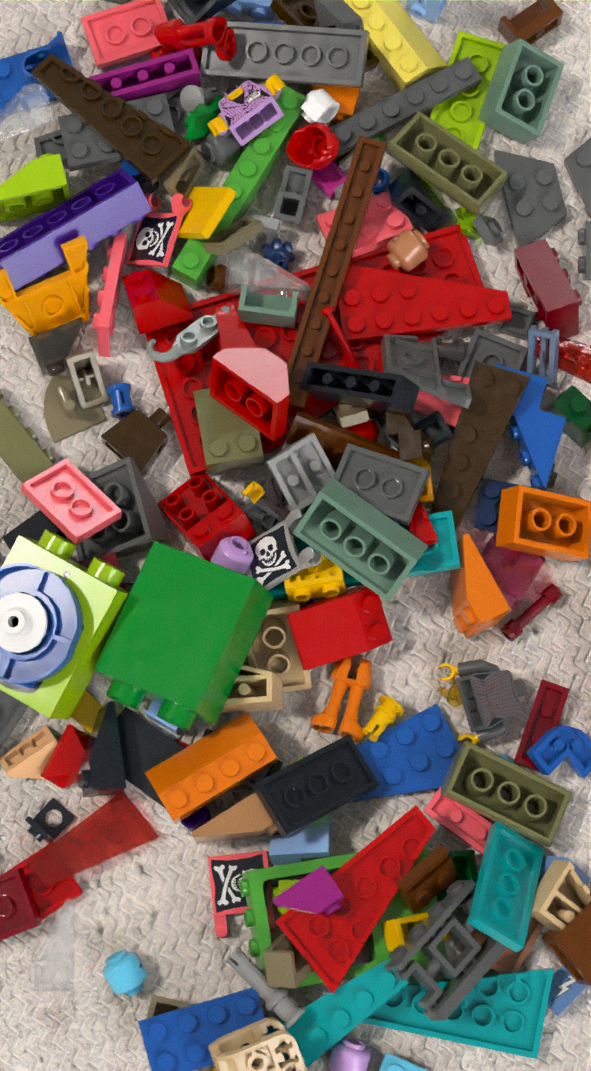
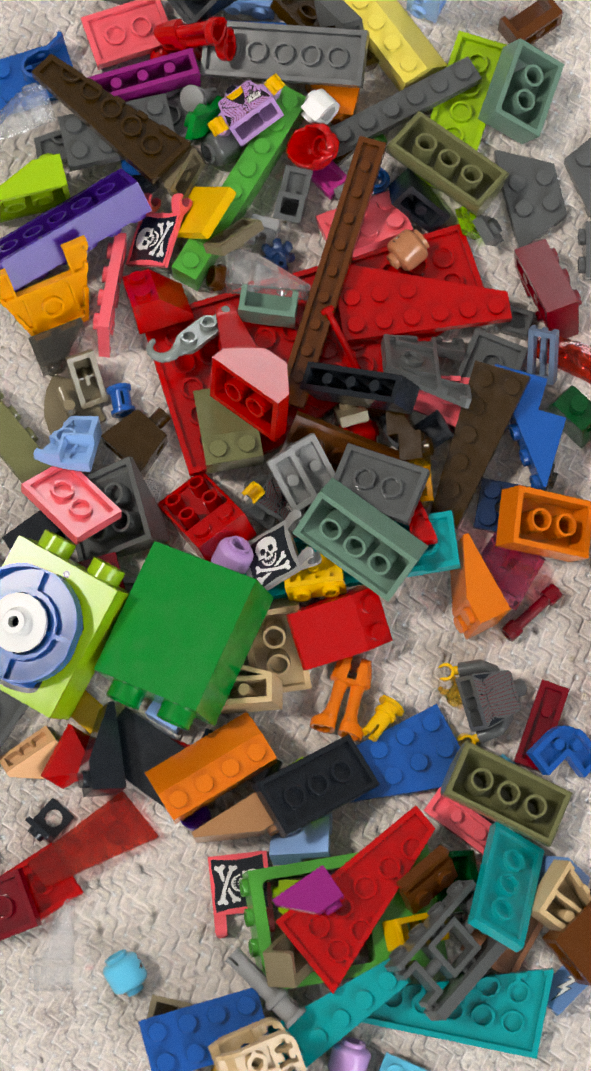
(73, 444): none -> light blue slope

